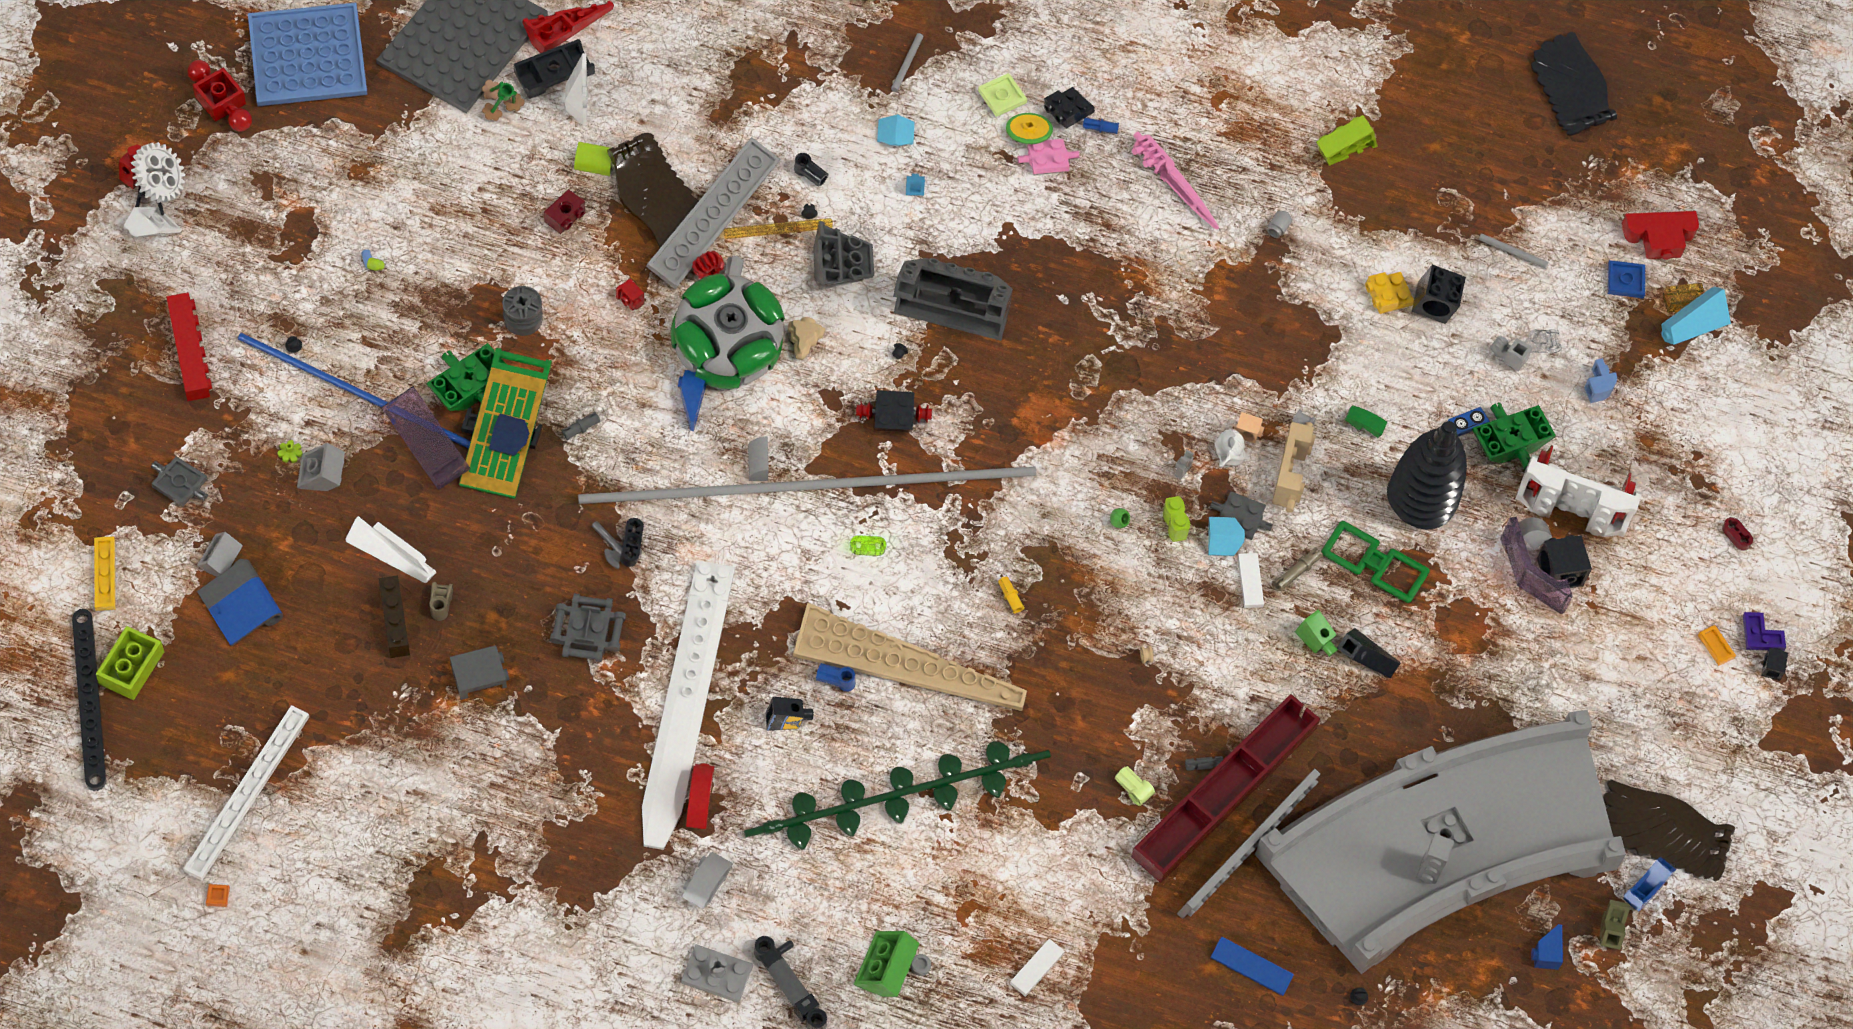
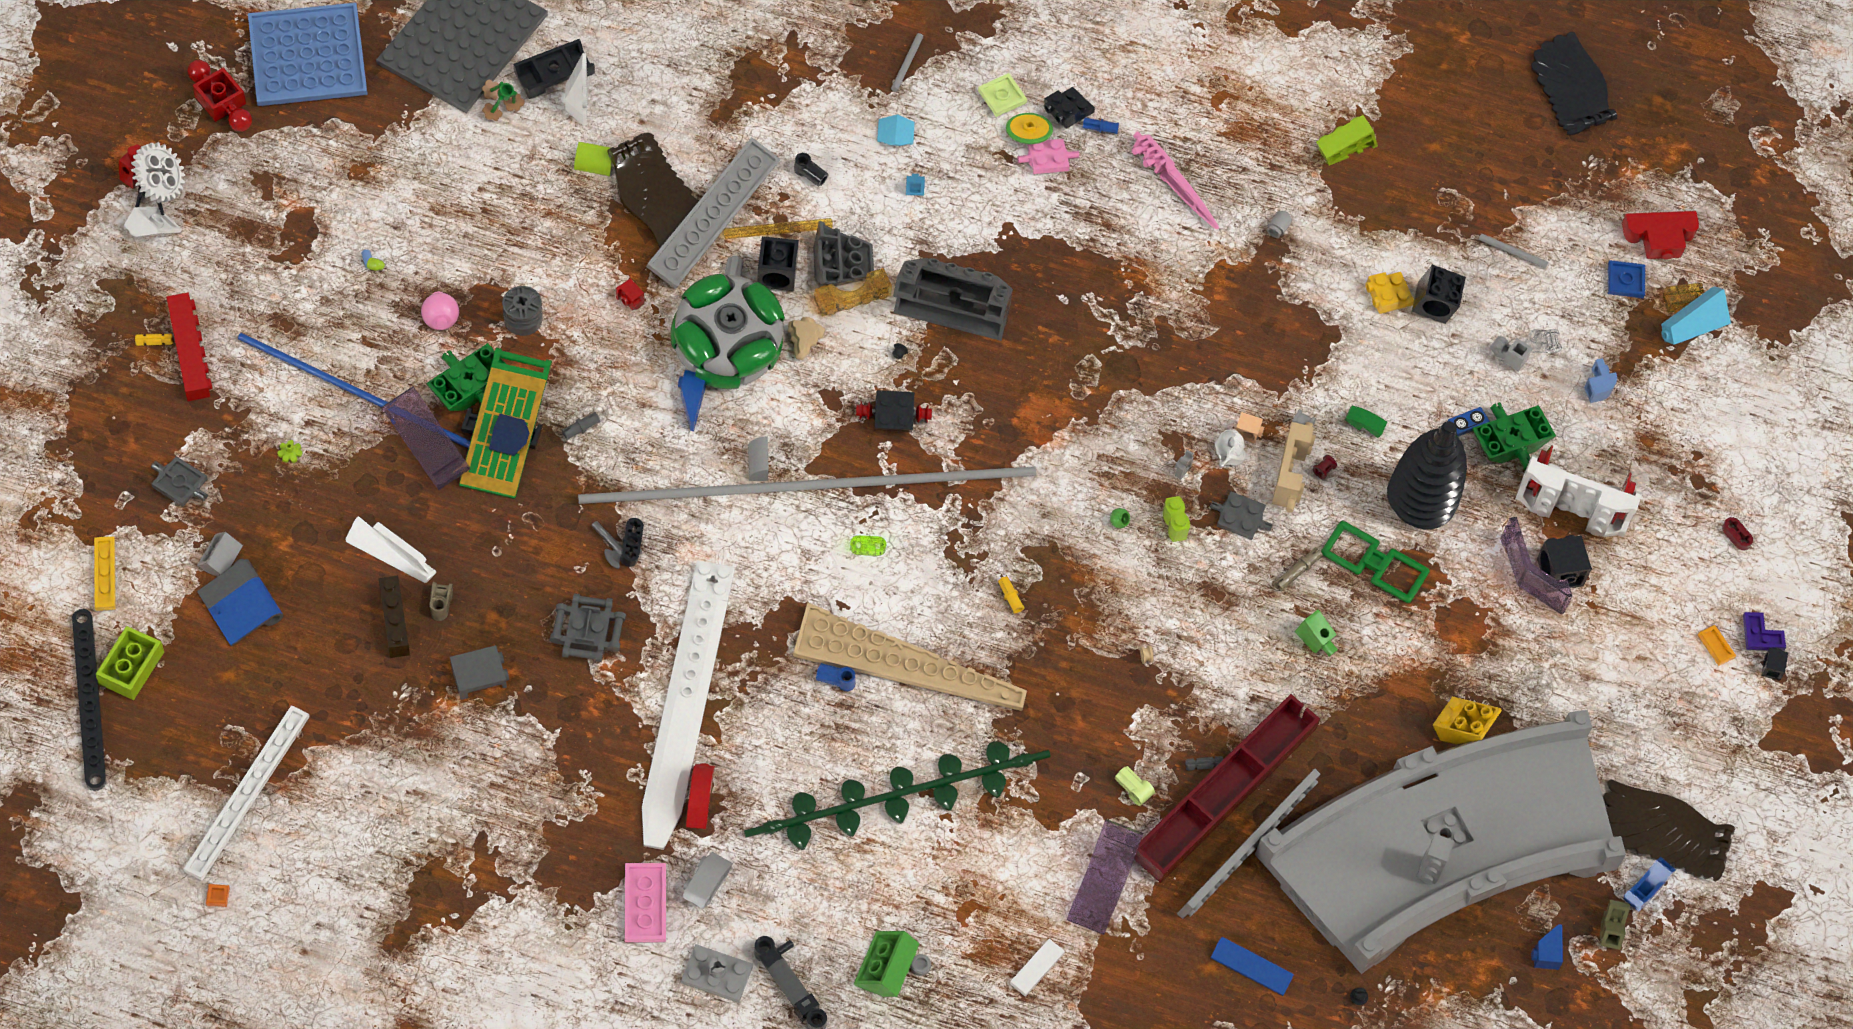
(154, 339): none -> yellow axle
(293, 344): black piece -> none
(321, 468): light grey slope -> none
(440, 311): none -> bright pink brick
(555, 29): red wedge -> none
(567, 202): dark red brick -> none
(645, 902): none -> bright pink plate
(708, 264): red gear -> none
(778, 263): none -> black brick
(786, 714): black torso -> none
(809, 211): black piece -> none
(832, 300): none -> clear yellow arch
(1105, 876): none -> clear purple windscreen
(1224, 536): medium azure slope -> none
(1250, 580): white tile -> none
(1324, 467): none -> dark red bush
(1368, 653): black slope -> none
(1465, 721): none -> yellow slope
(1535, 531): light grey brick -> none

